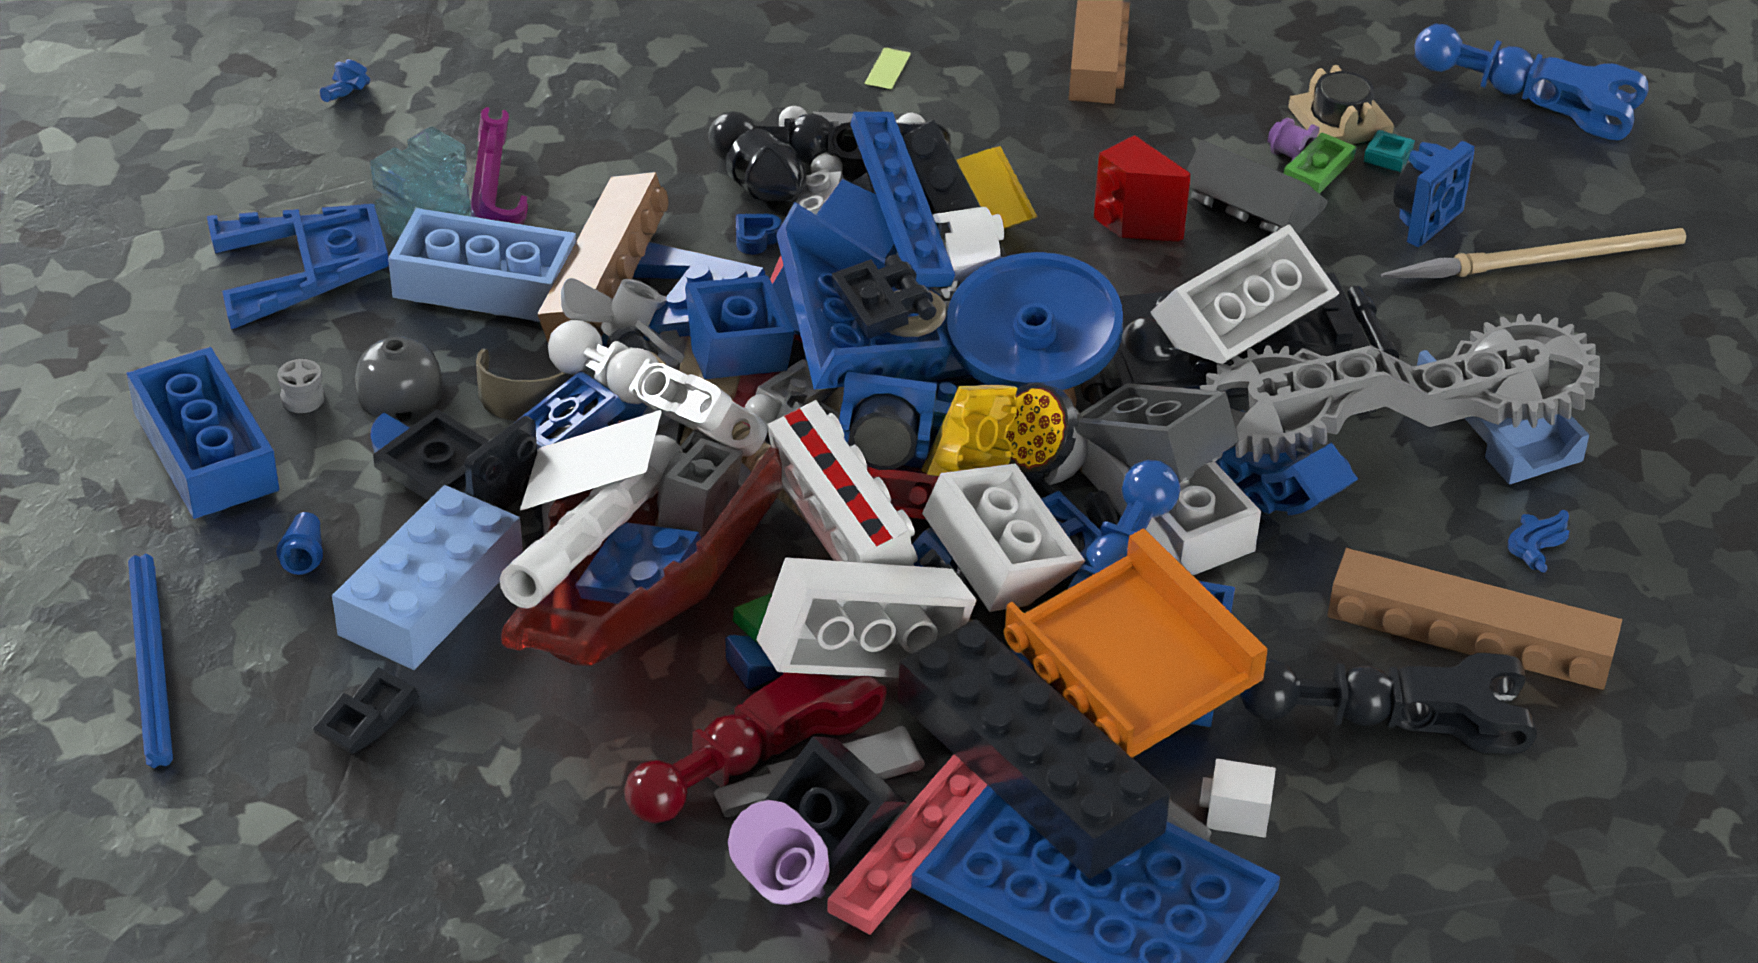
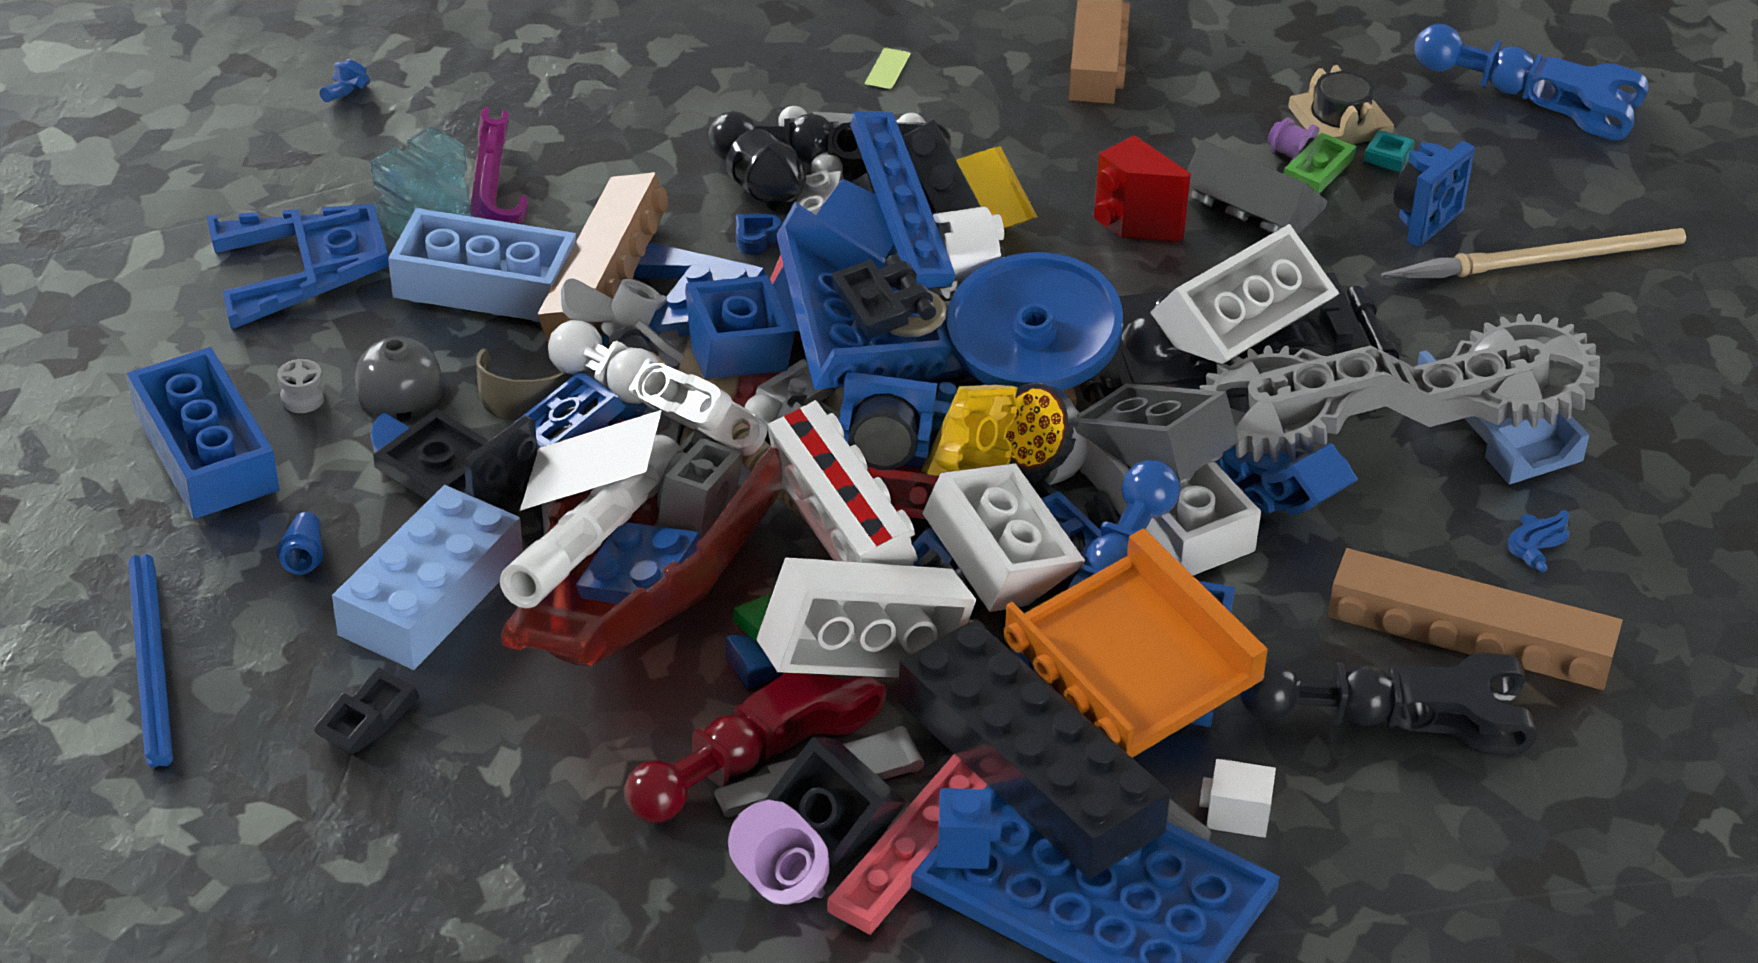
(966, 828): none -> blue brick

